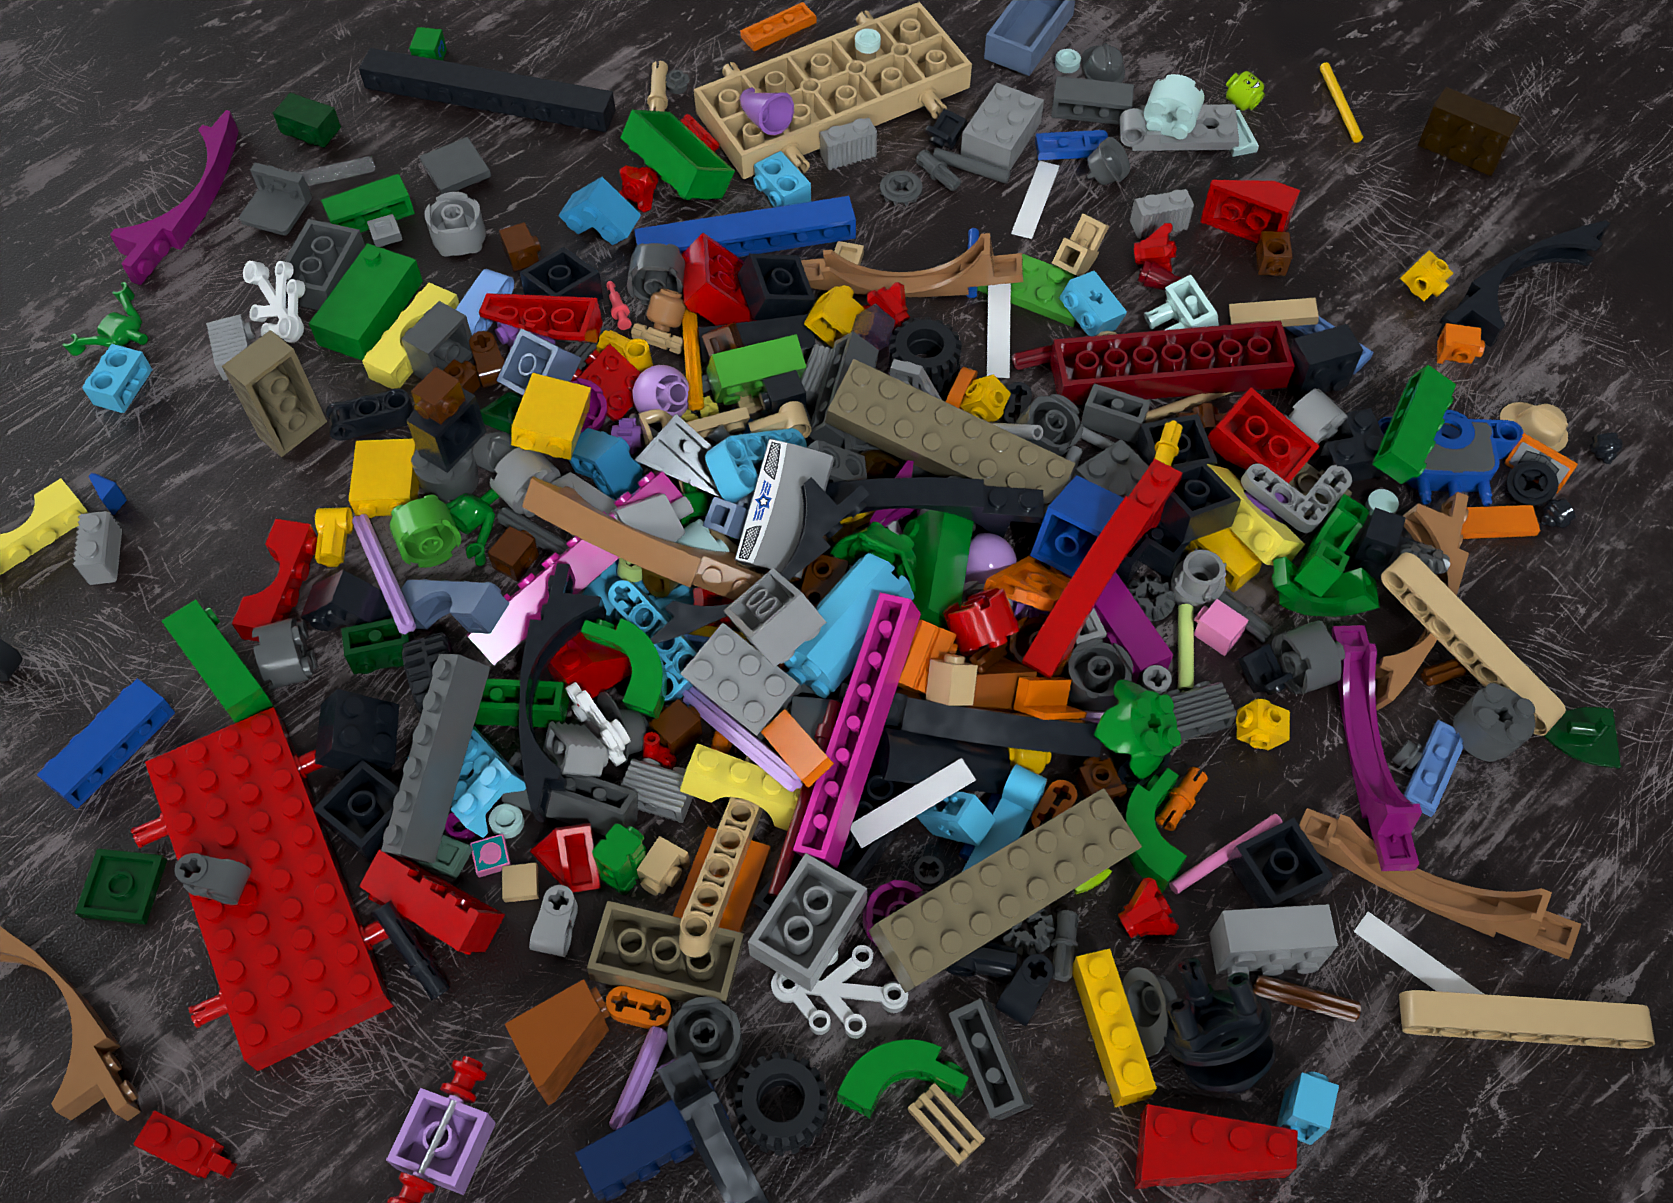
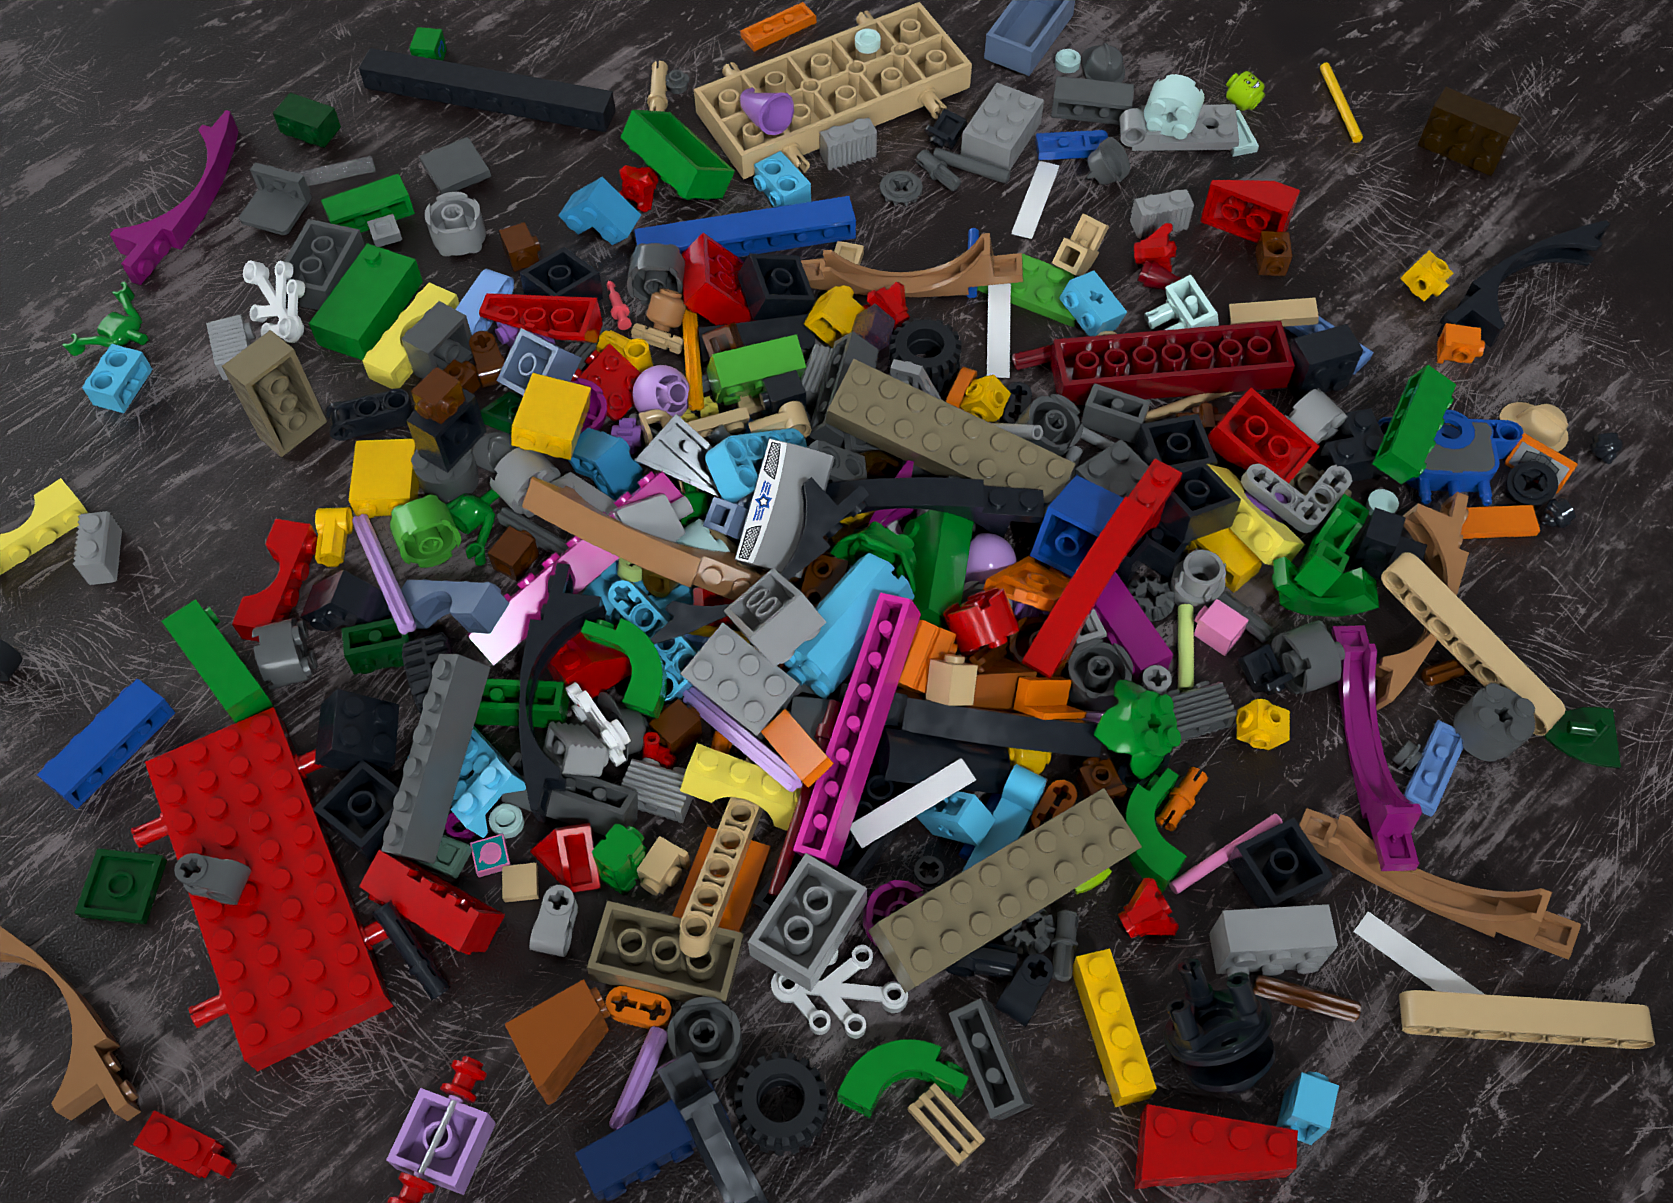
(108, 492): blue slope -> none
(700, 132): red axle -> none
(1148, 1002): dark grey piece -> none
(1167, 447): yellow axle -> none
(1430, 556): dark grey gear -> none

